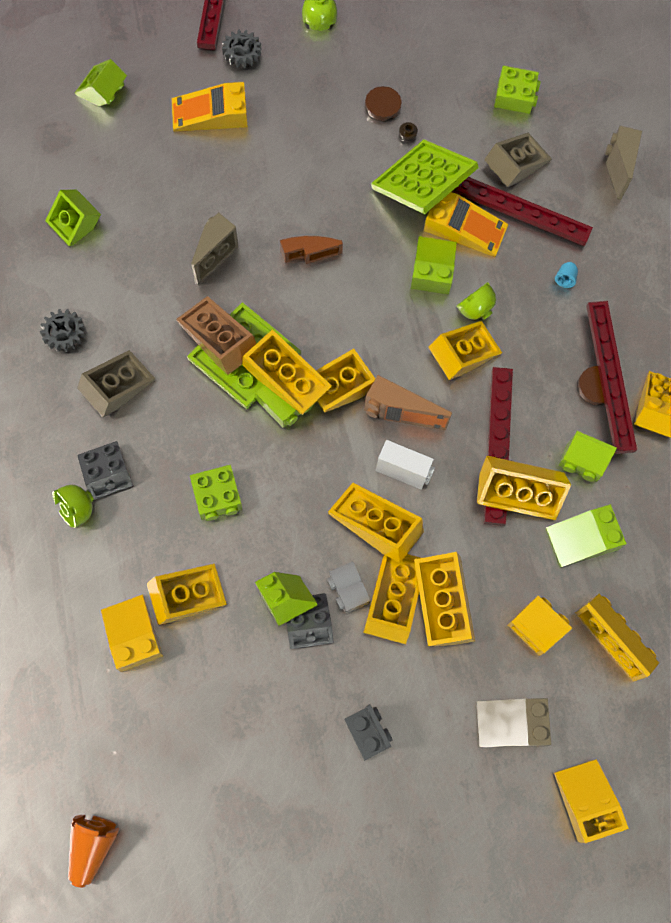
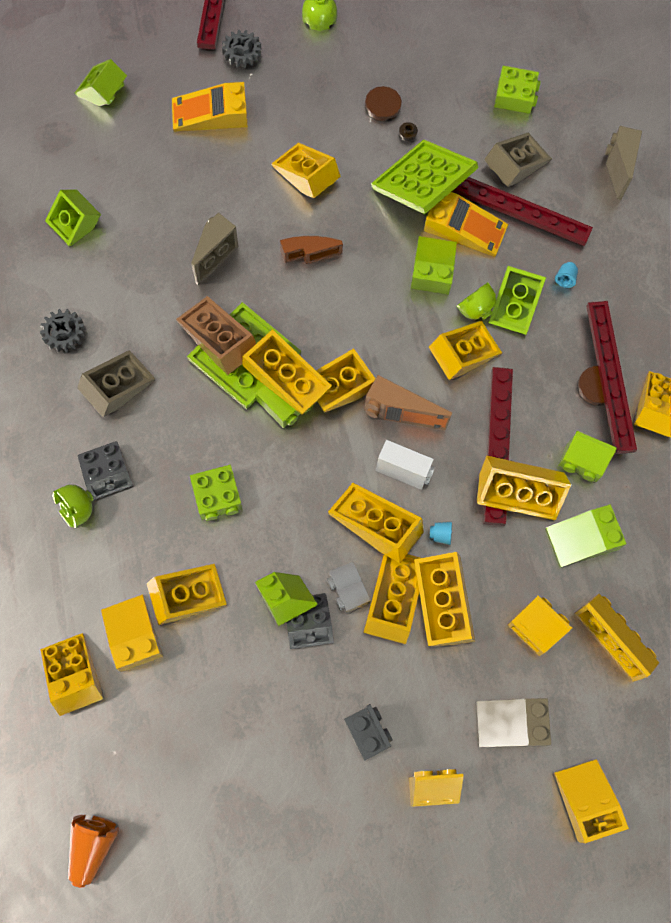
(70, 675): none -> yellow slope
(307, 169): none -> yellow slope
(436, 789): none -> yellow slope
(441, 532): none -> medium azure hat
(517, 300): none -> lime slope

